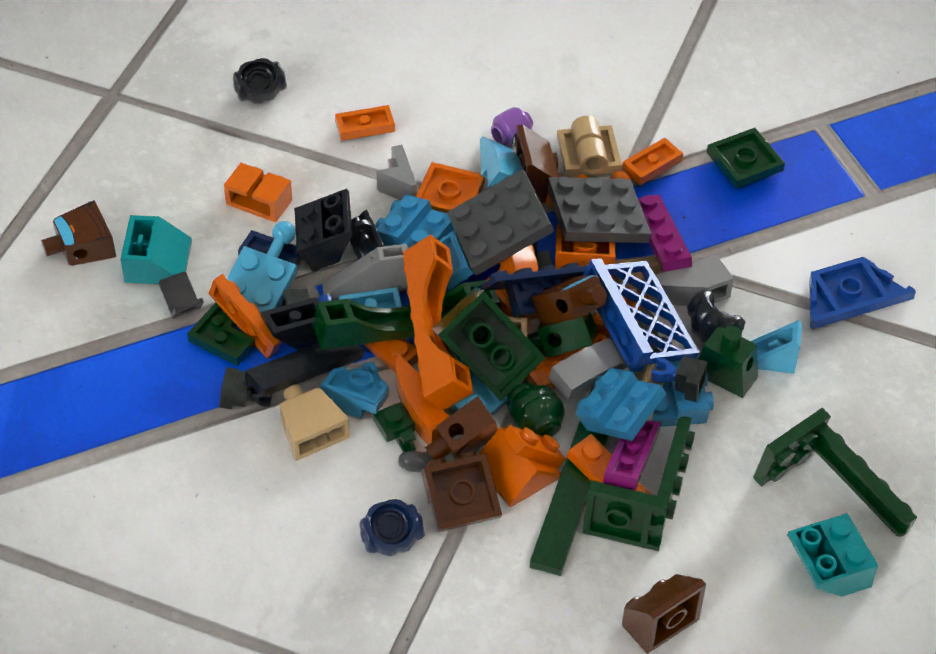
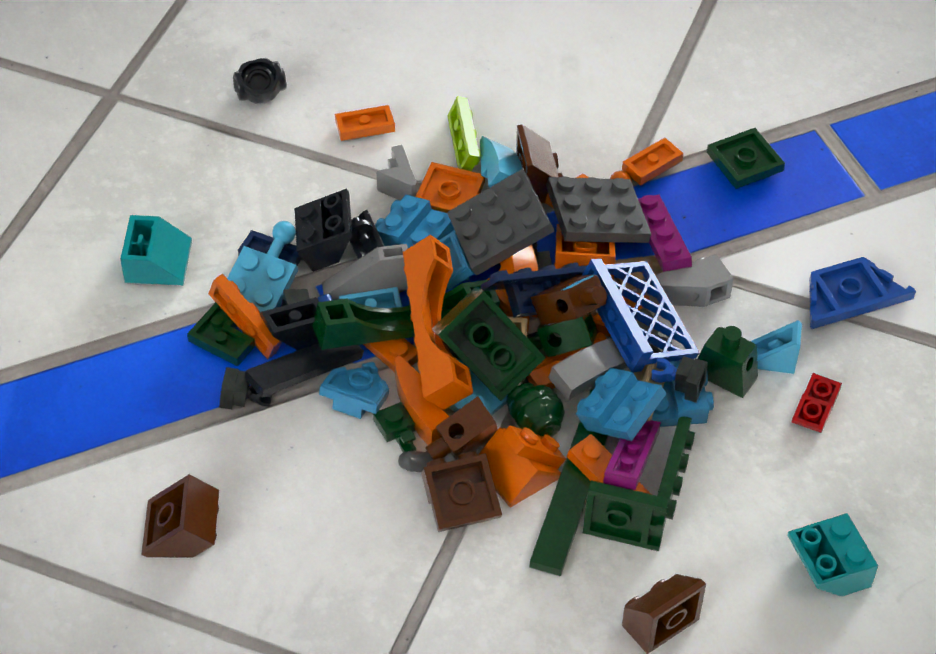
(81, 236): reddish brown torso -> none
(179, 294): black bracket -> none
(181, 520): none -> reddish brown slope
(258, 193): orange piece -> none
(311, 421): tan torso -> none
(391, 527): dark blue hair -> none
(463, 134): none -> lime plate
(505, 125): medium lavender head -> none
(588, 148): tan plate -> none
(707, 317): black hair -> none
(816, 435): dark green bracket -> none
(817, 403): none -> red slope

